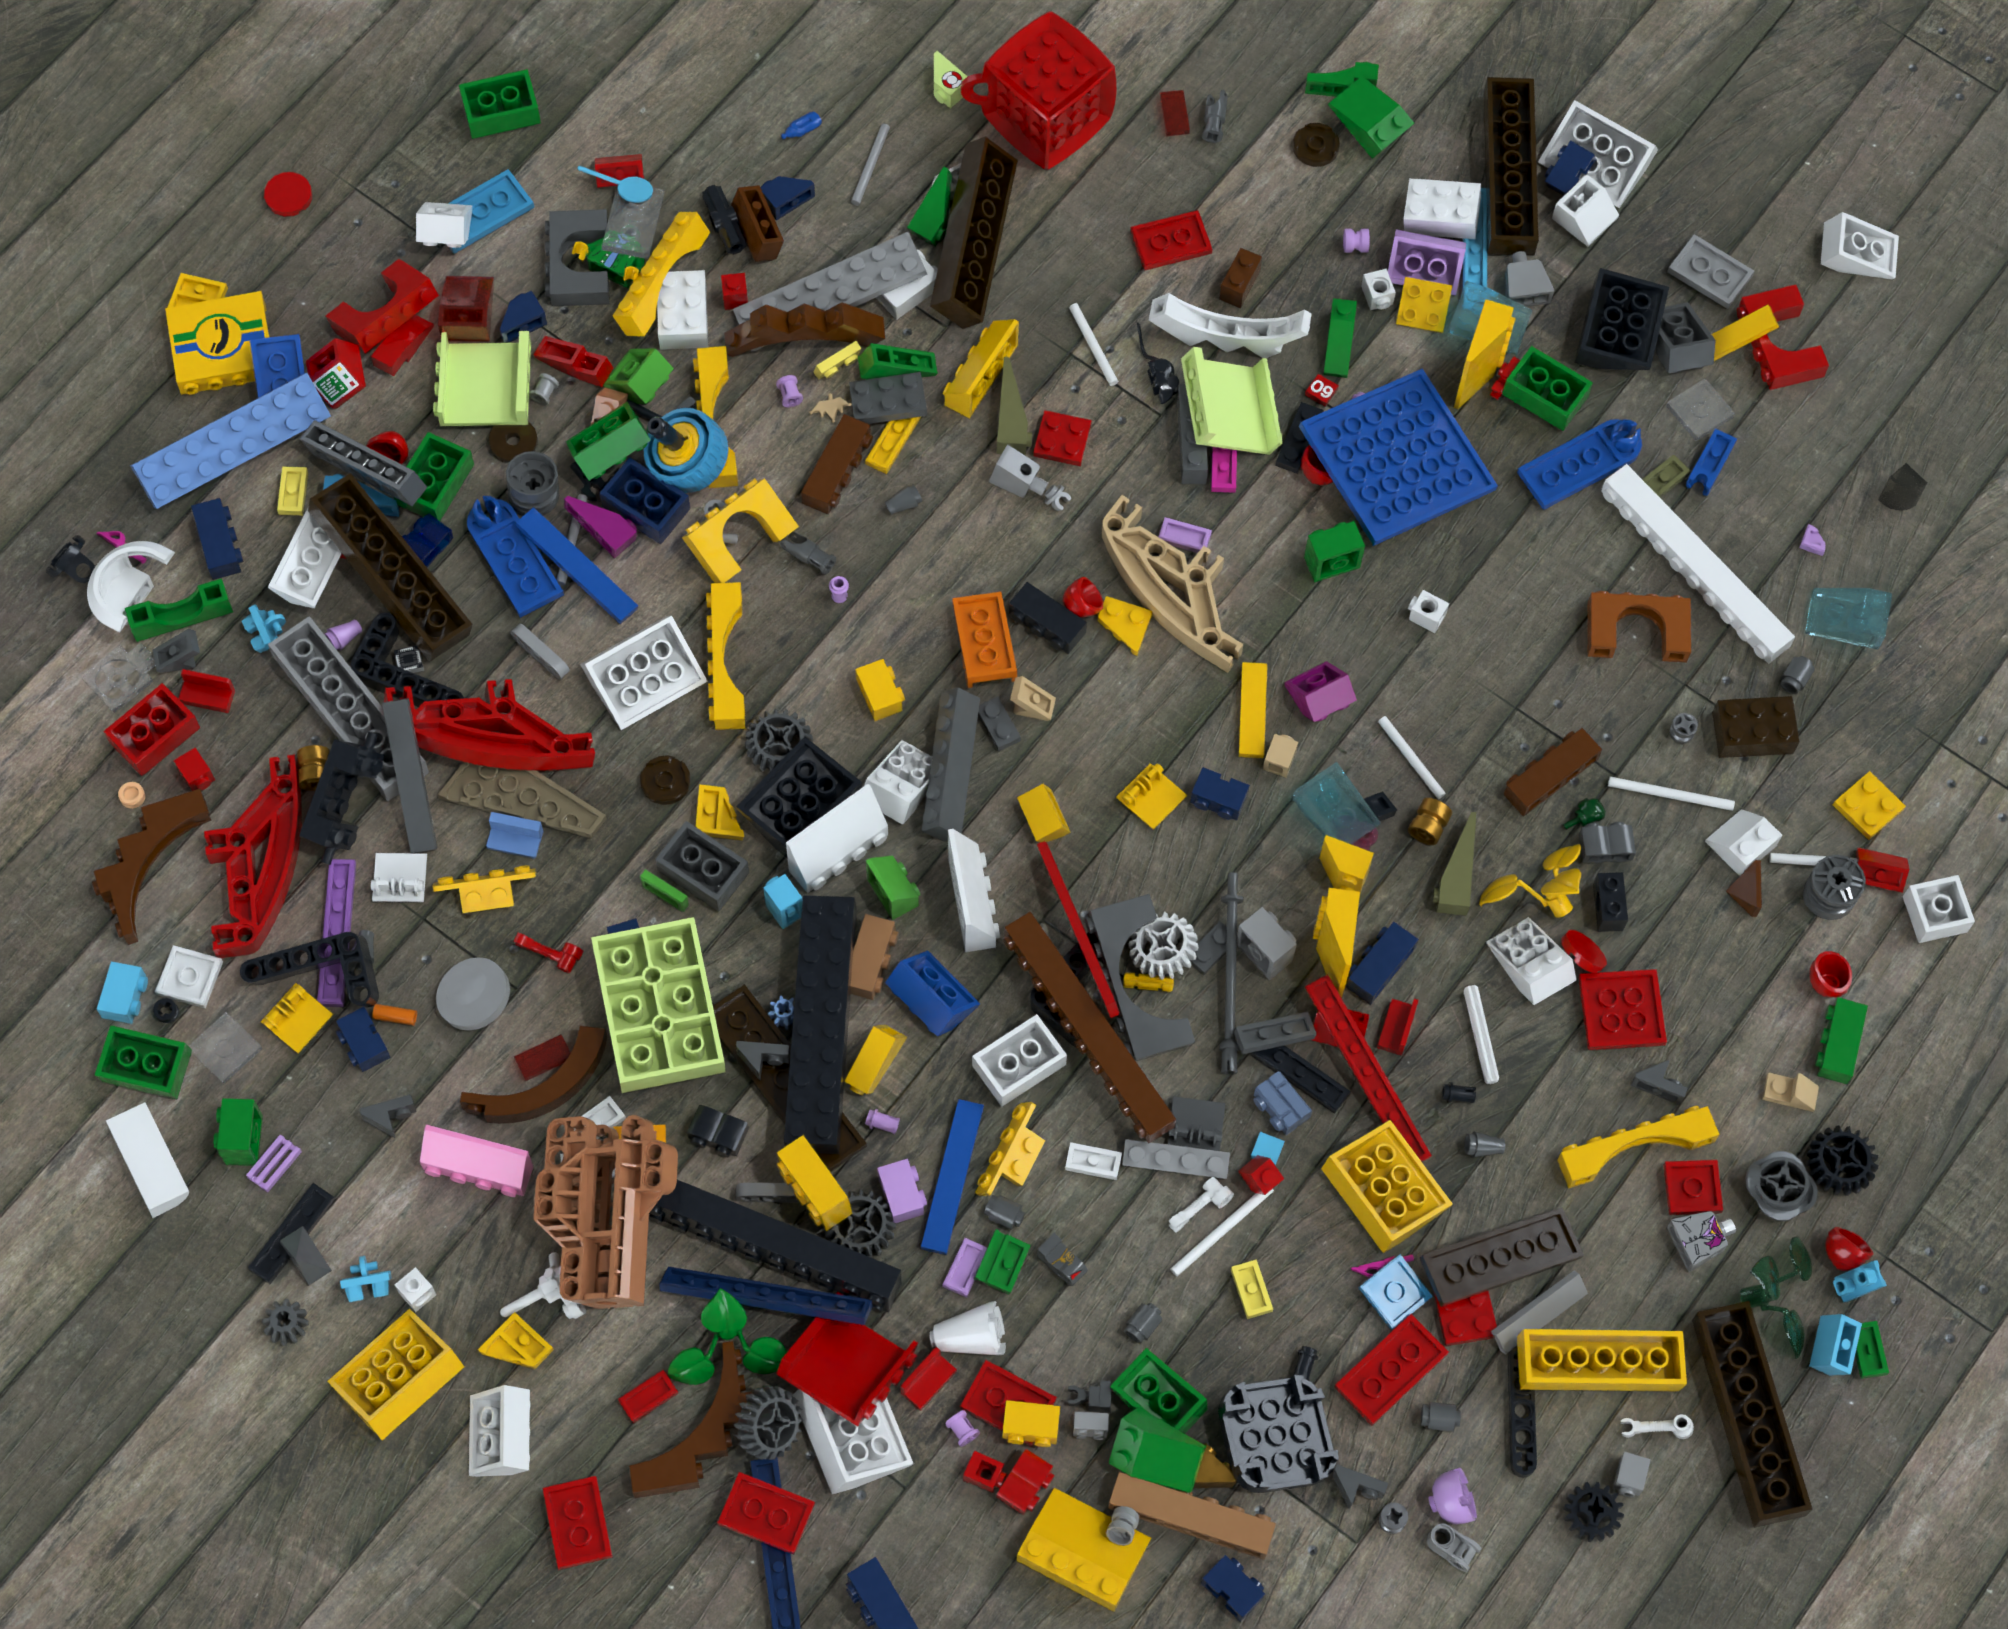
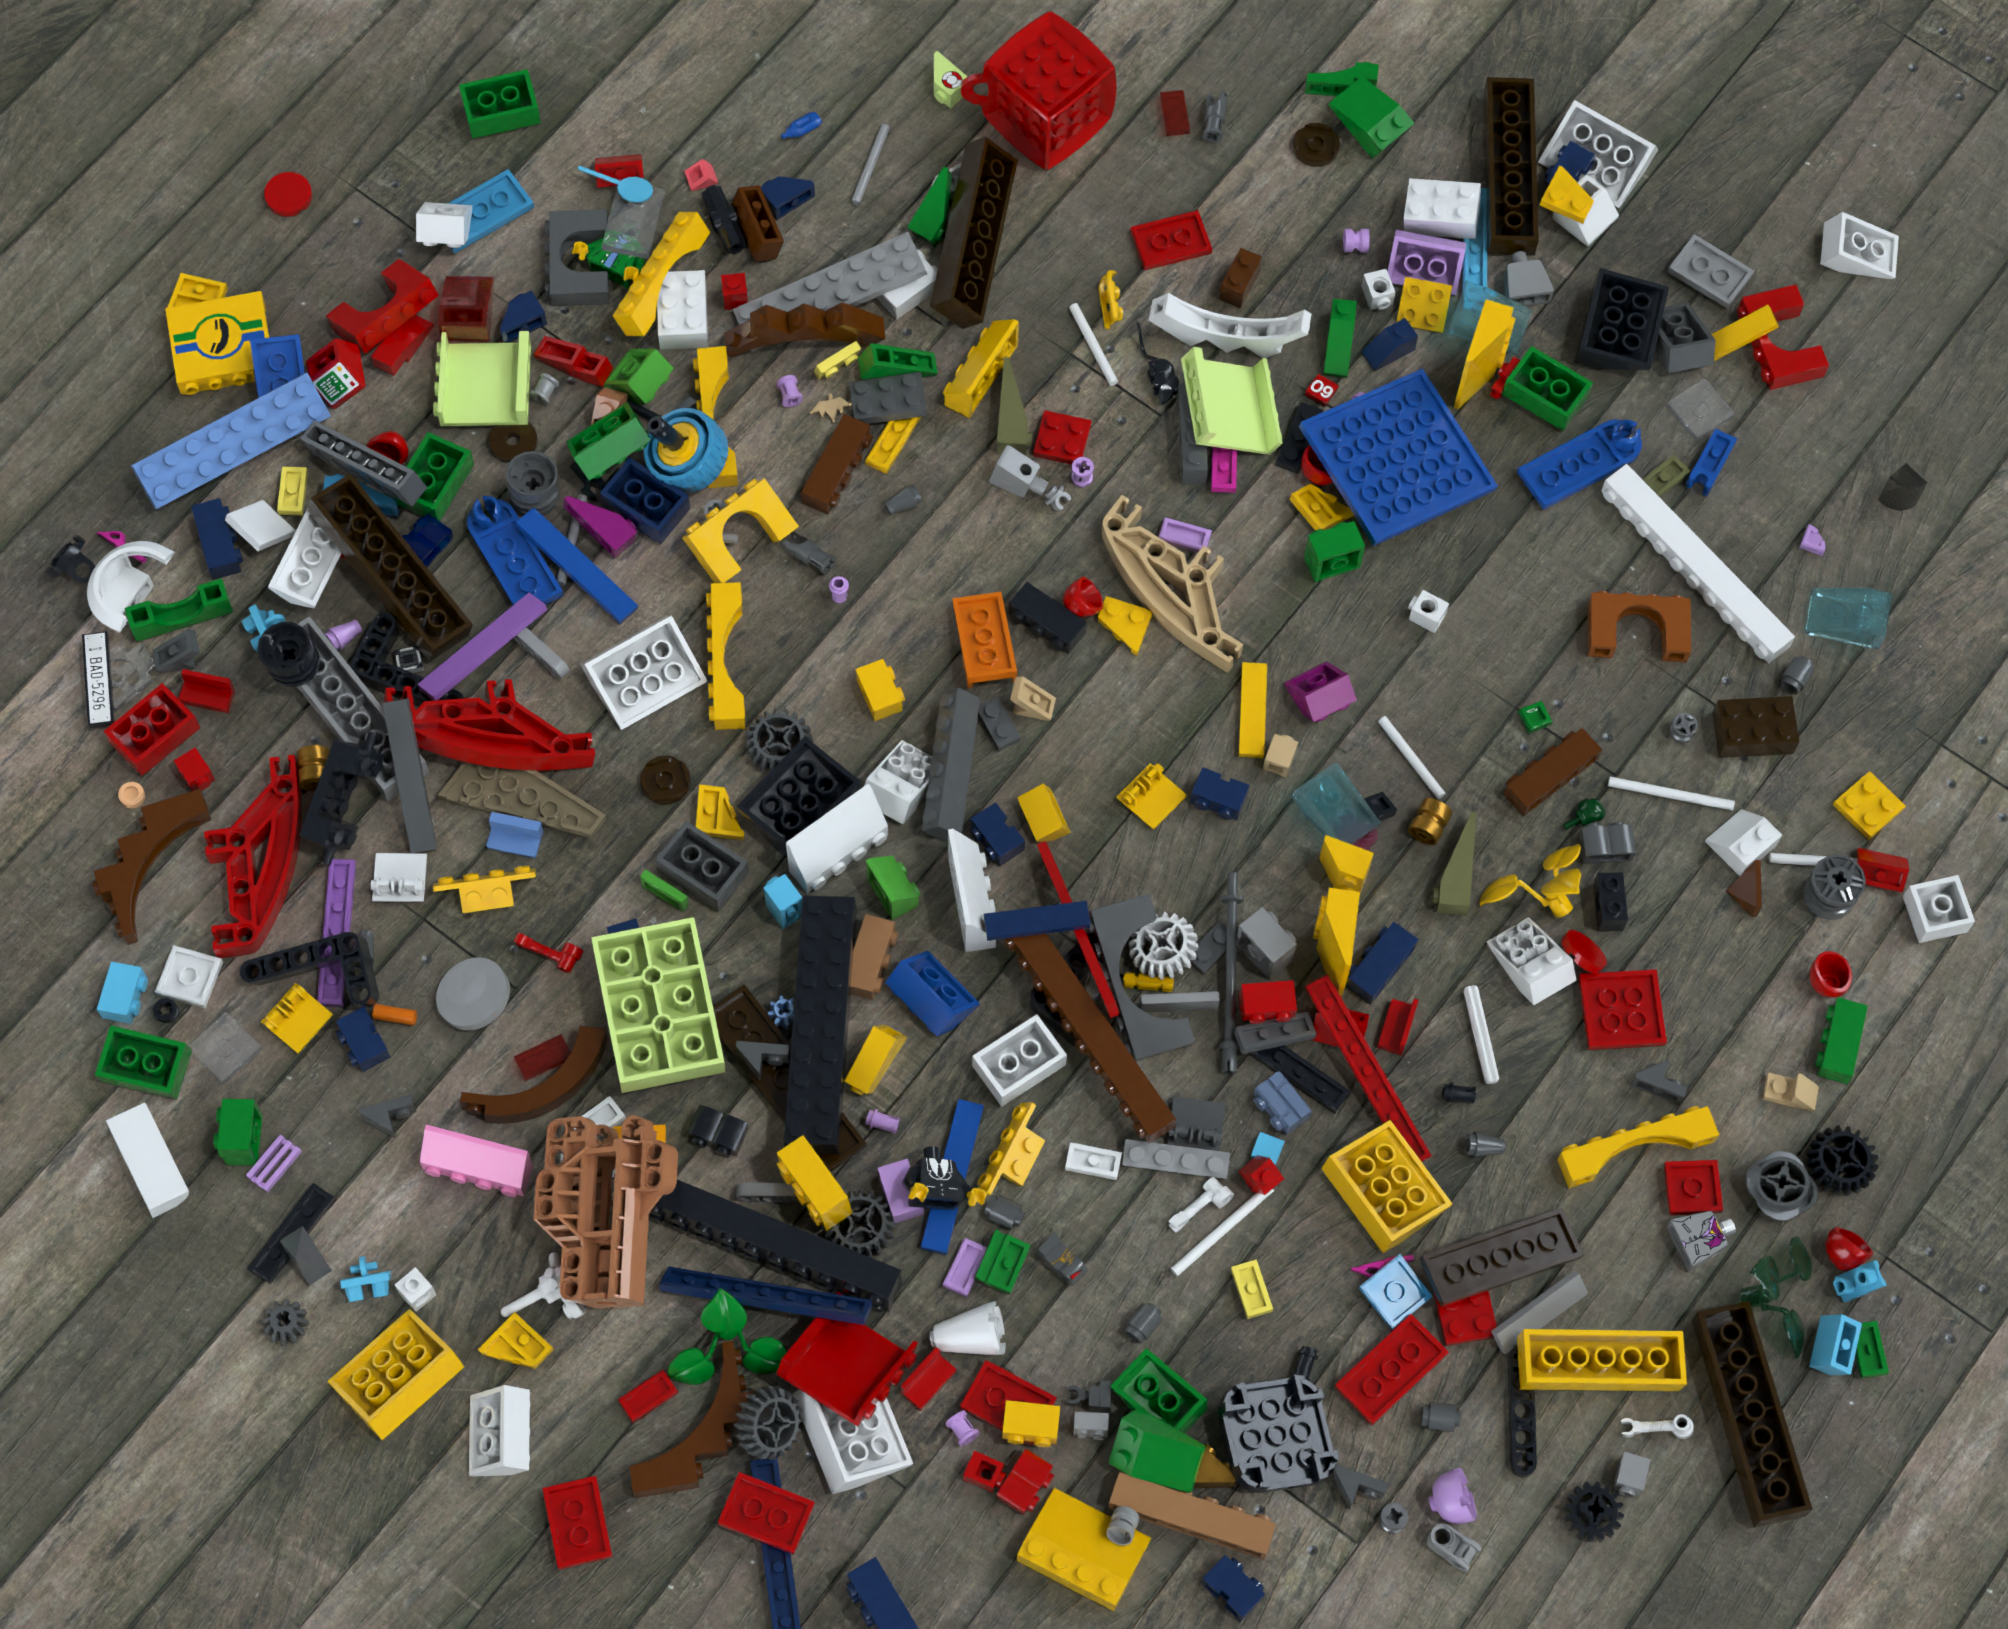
(98, 679): none -> white tile
(260, 525): none -> white tile
(282, 644): none -> black wheel
(482, 647): none -> medium lavender tile
(700, 175): none -> coral slope
(938, 1184): none -> black torso
(999, 840): none -> dark blue brick
(1036, 920): none -> dark blue tile
(1077, 468): none -> lavender bush
(1109, 297): none -> yellow piece
(1179, 1001): none -> light grey tile
(1267, 1001): none -> red slope
(1319, 508): none -> yellow wing
(1391, 344): none -> dark blue slope
(1535, 717): none -> green tile
(1567, 197): none -> yellow wing

